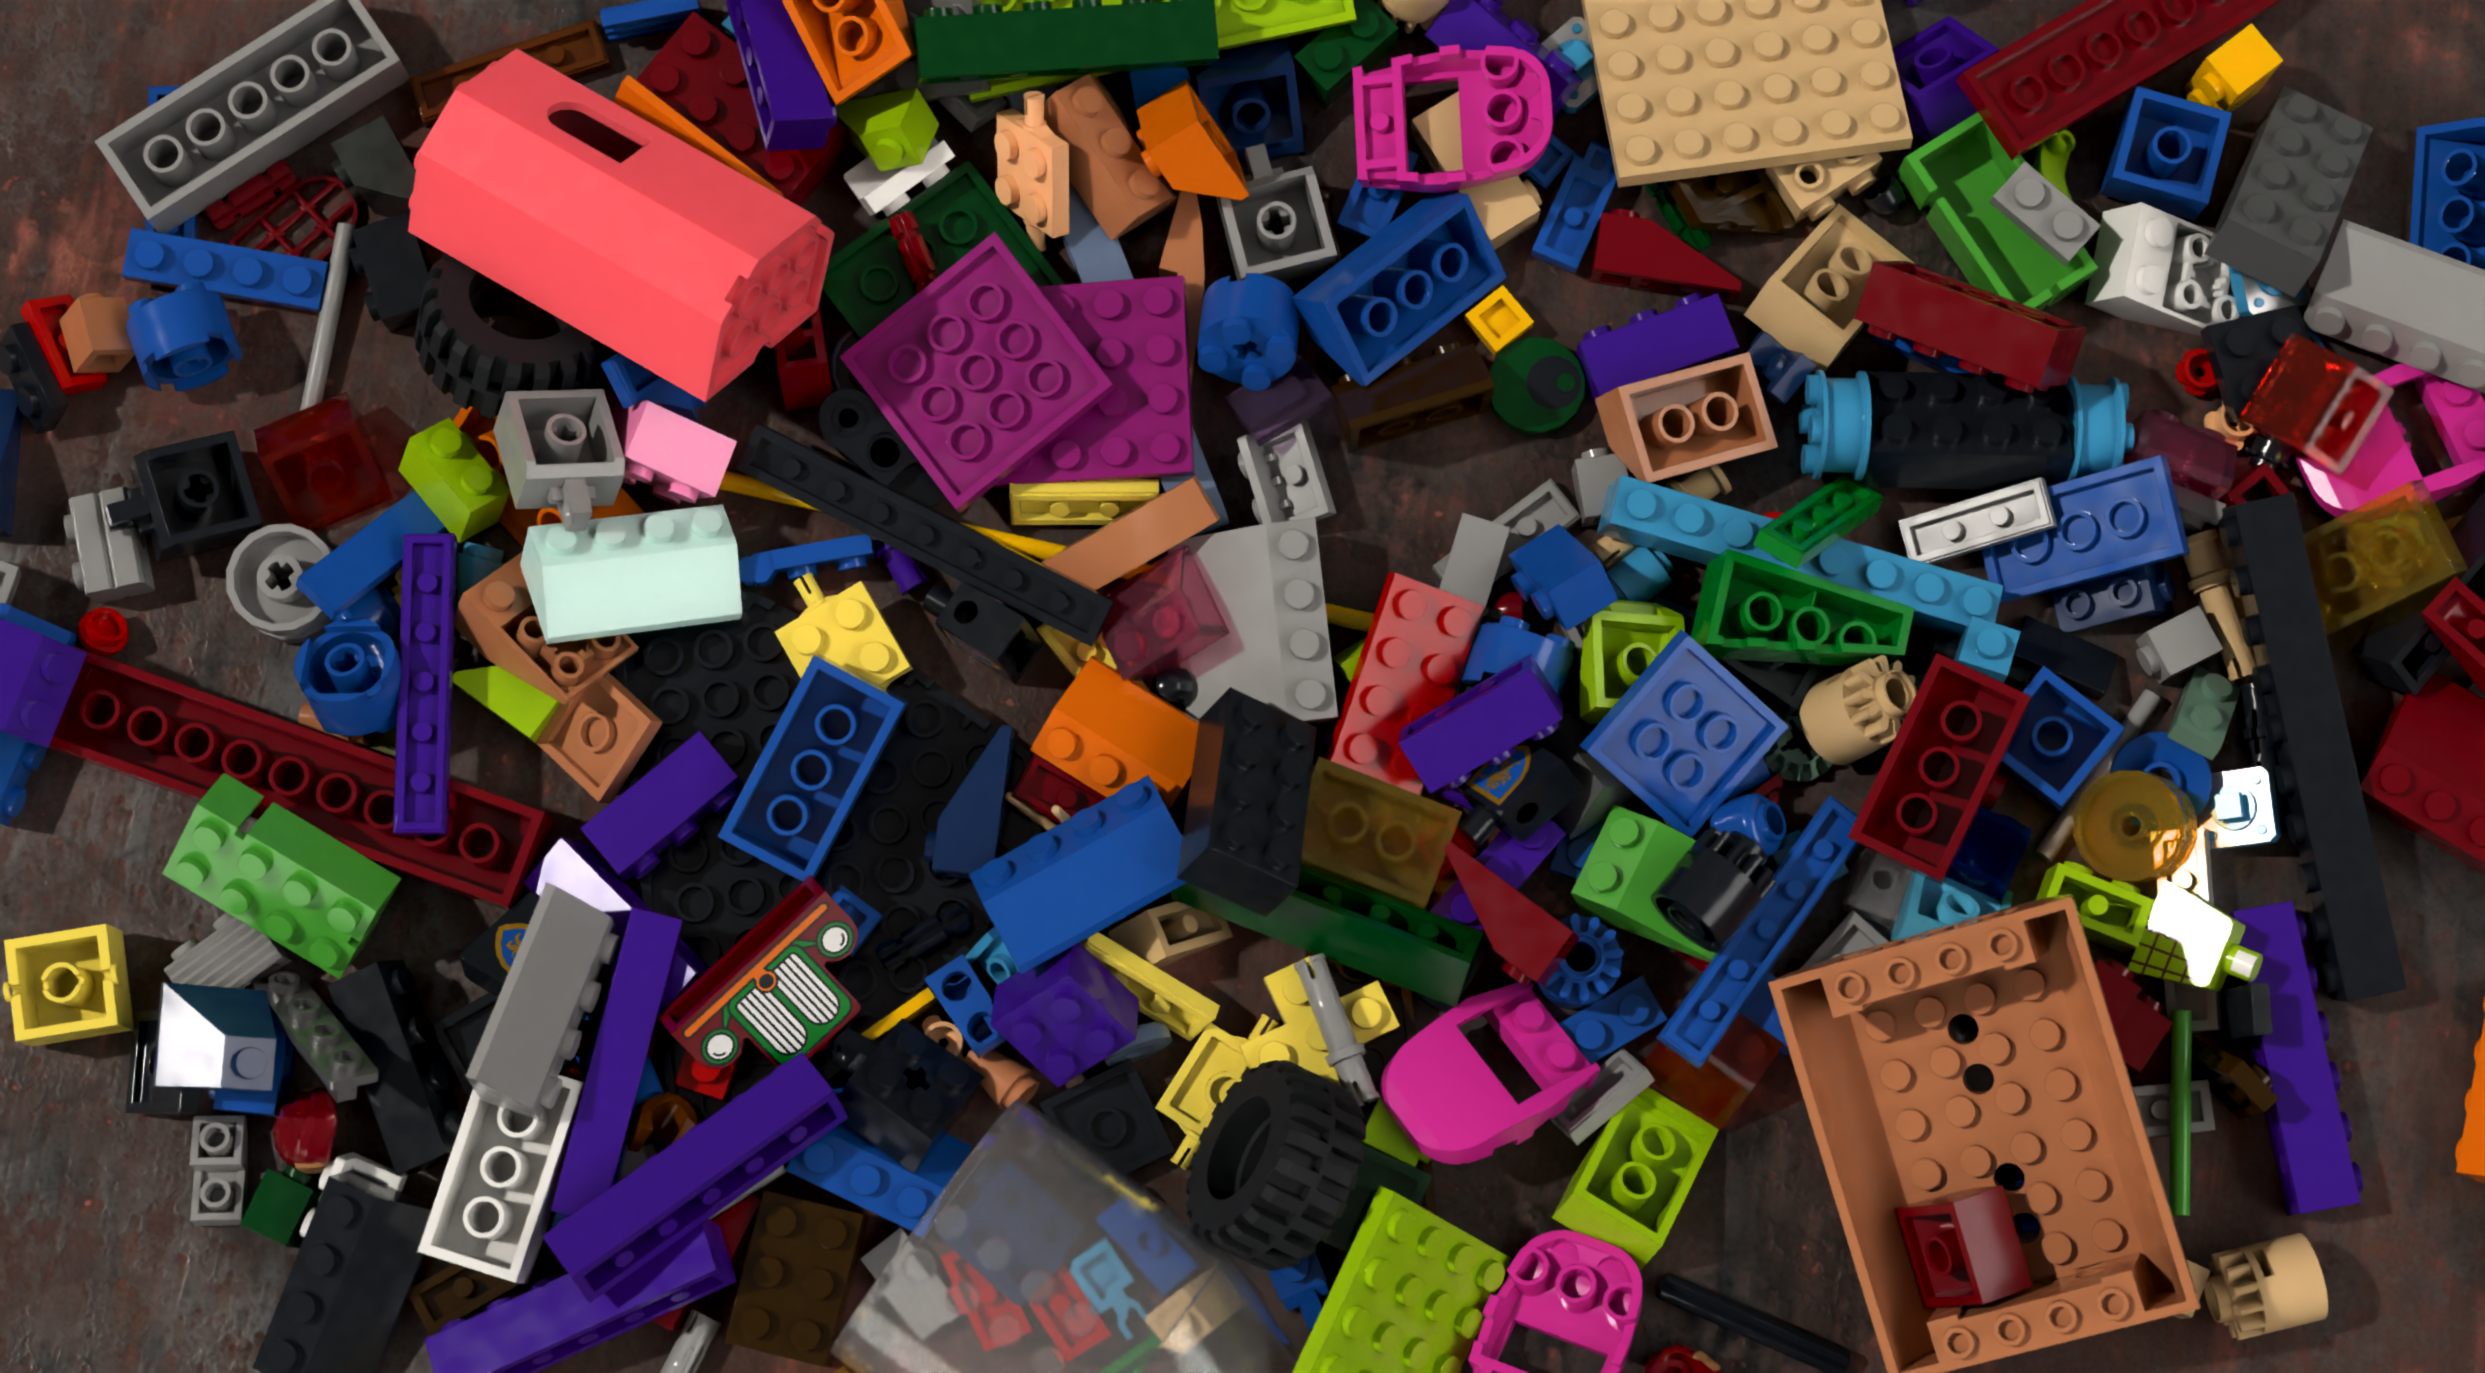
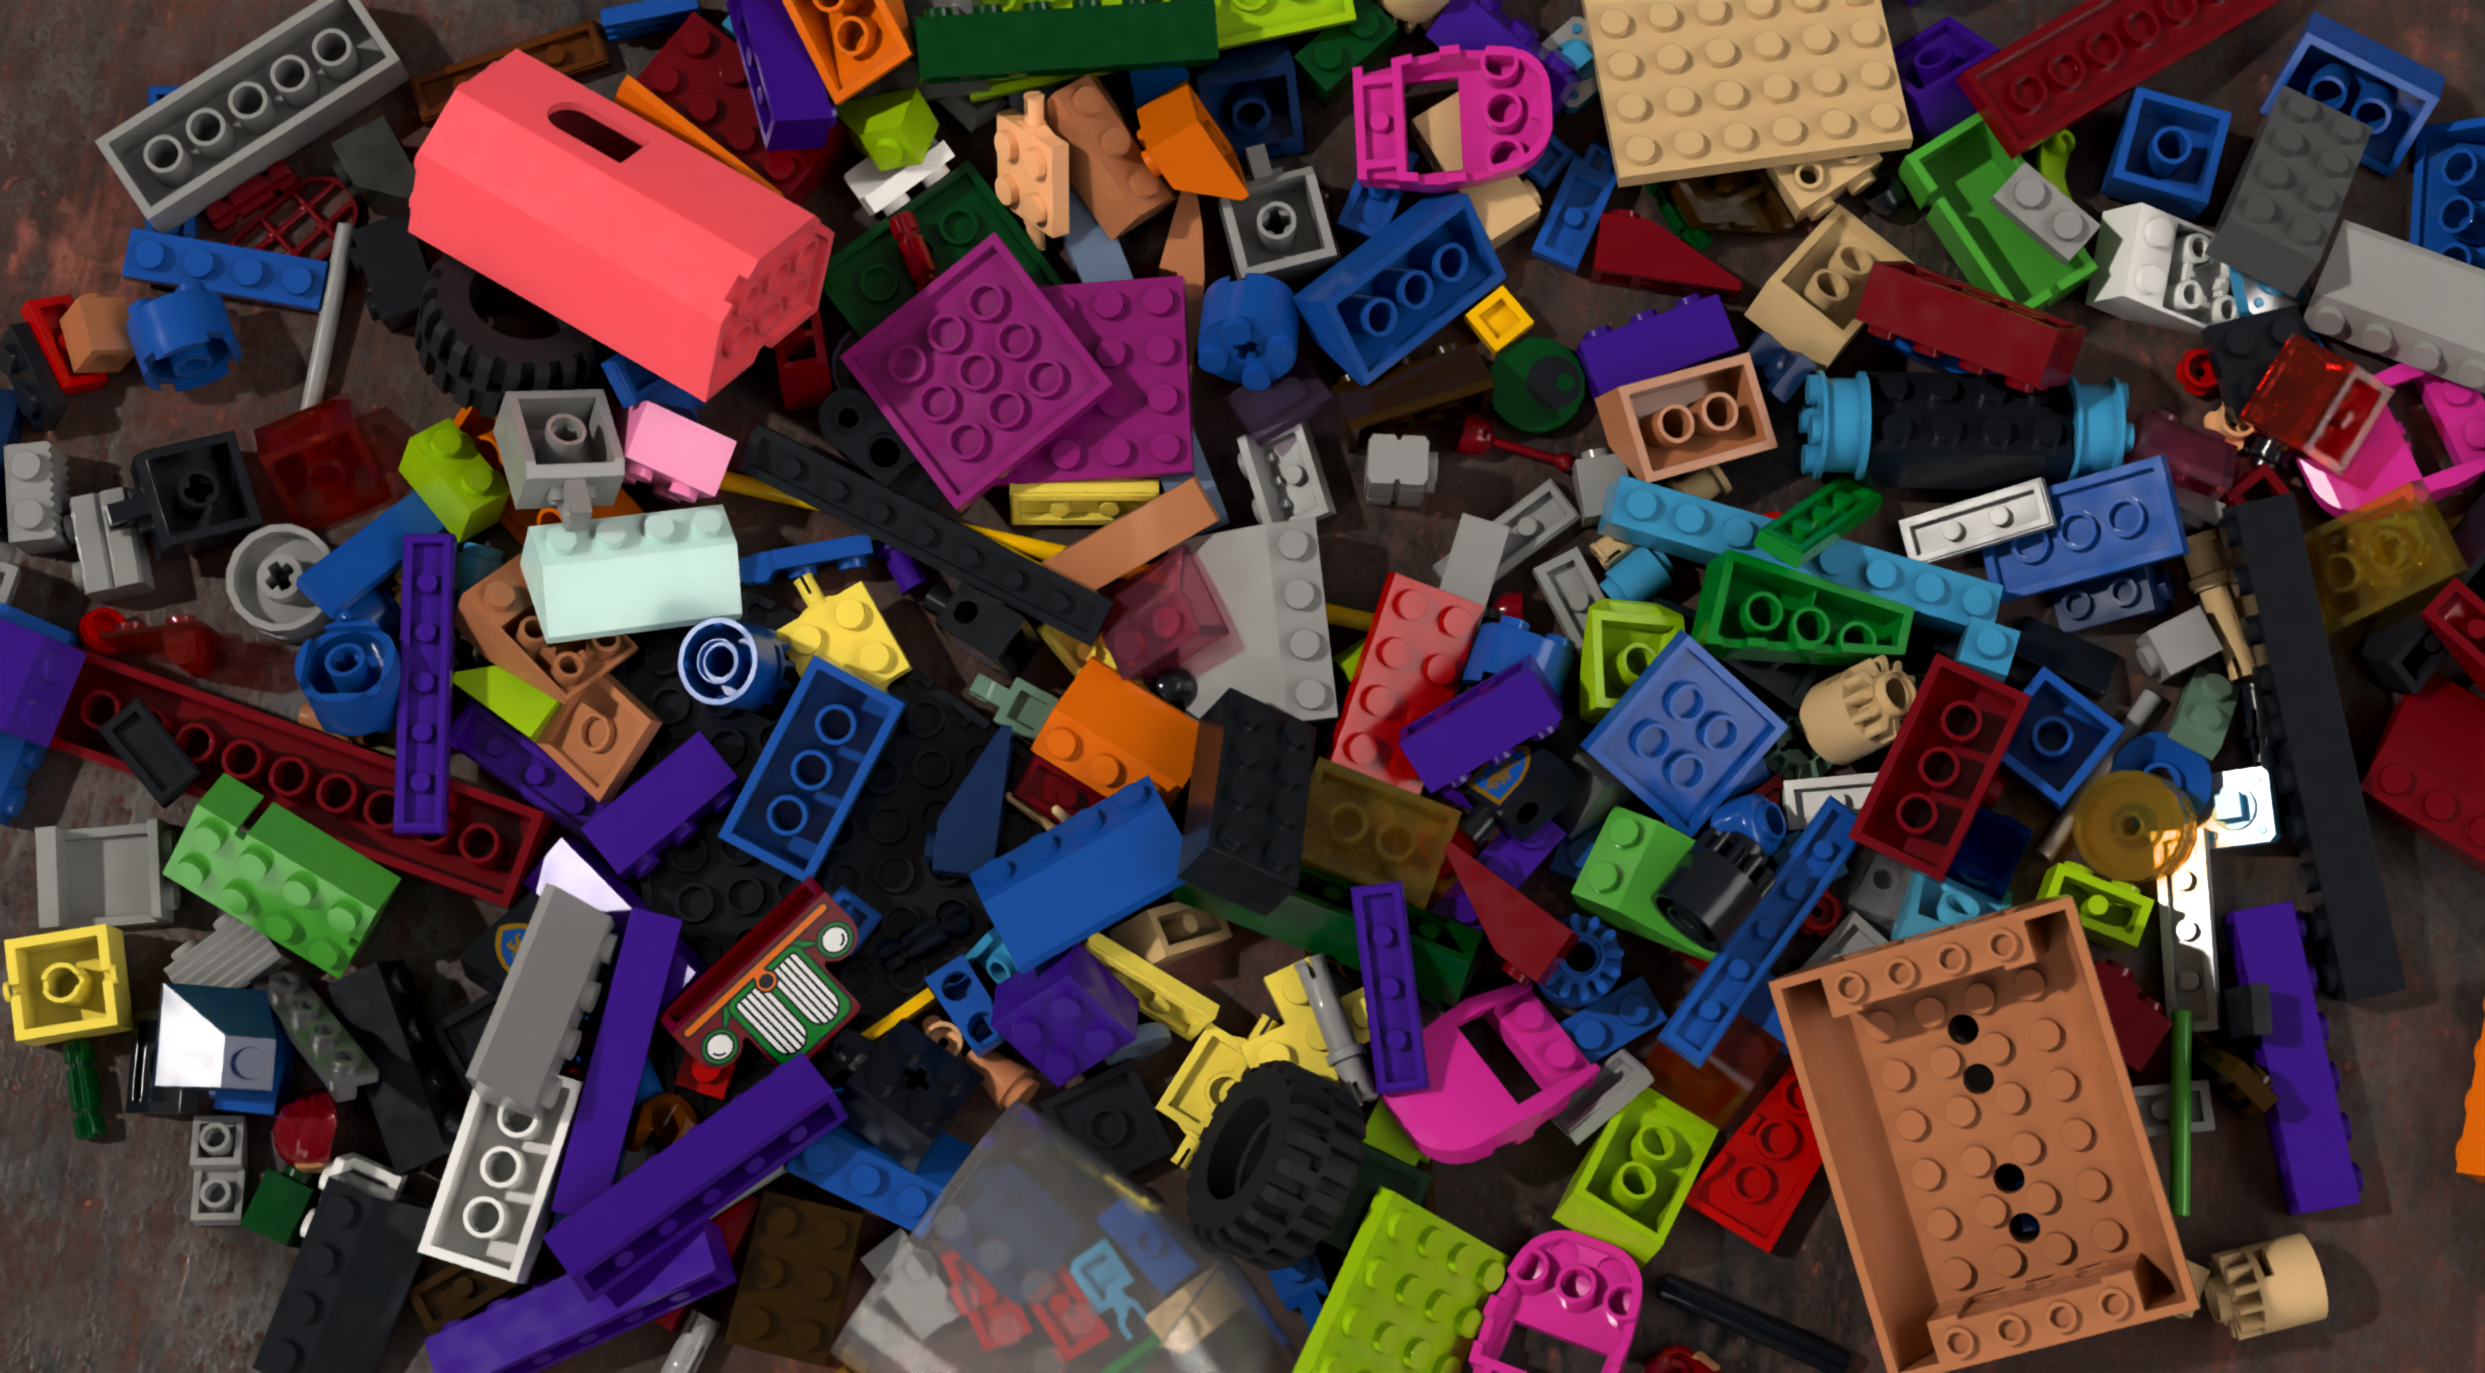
(36, 497): none -> light grey brick
(83, 1089): none -> dark green axle
(105, 876): none -> light grey panel
(151, 752): none -> black tile
(183, 639): none -> clear red hinge
(523, 767): none -> dark purple tile
(733, 664): none -> blue gear
(1021, 707): none -> sand green plate
(1390, 987): none -> dark purple tile
(1399, 470): none -> light grey brick
(1478, 437): none -> dark red hinge
(1561, 578): blue brick -> none
(1761, 1168): none -> red wing
(1805, 796): none -> white plate
(1826, 922): none -> red plate
(1964, 1248): dark red slope -> none
(2192, 942): lime torso -> none
(2234, 71): yellow brick -> none
(2364, 83): none -> blue slope

